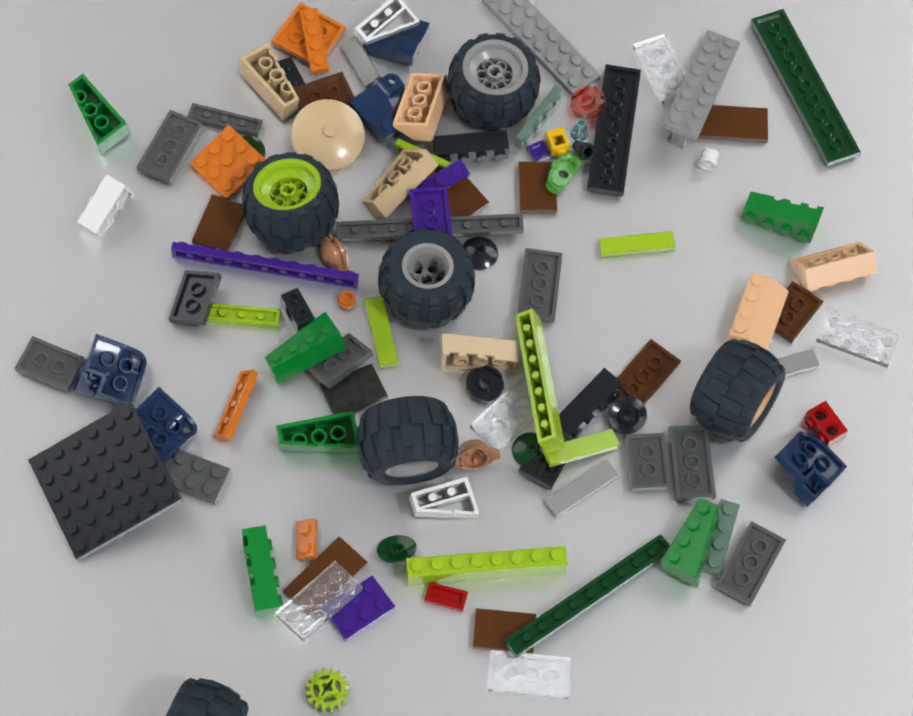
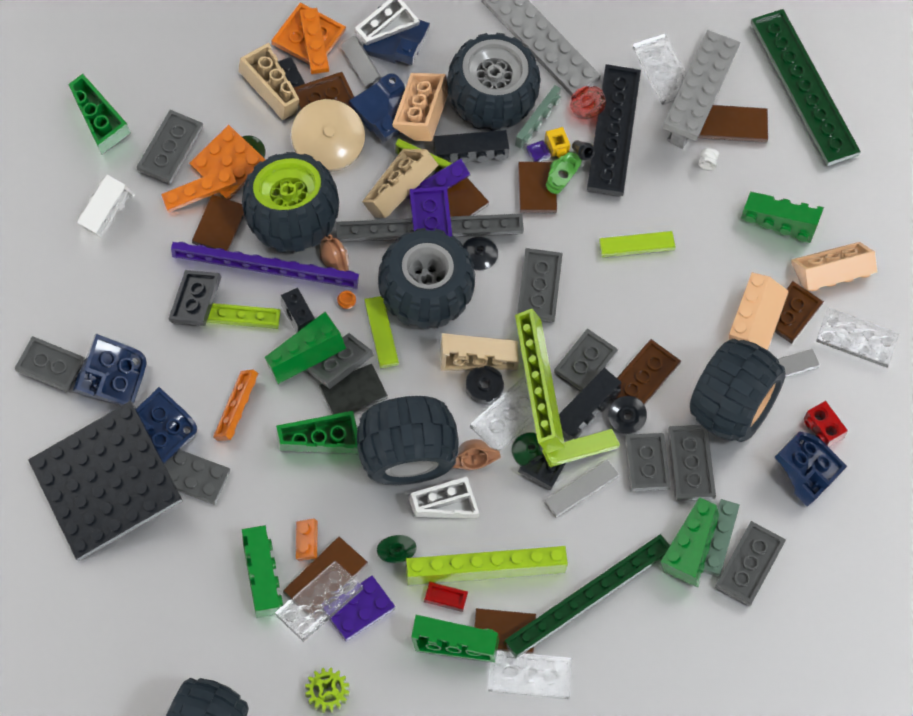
(199, 189): none -> orange plate
(221, 119): dark grey tile -> none
(454, 639): none -> green wedge
(579, 130): clear light blue cone -> none
(585, 360): none -> dark grey plate

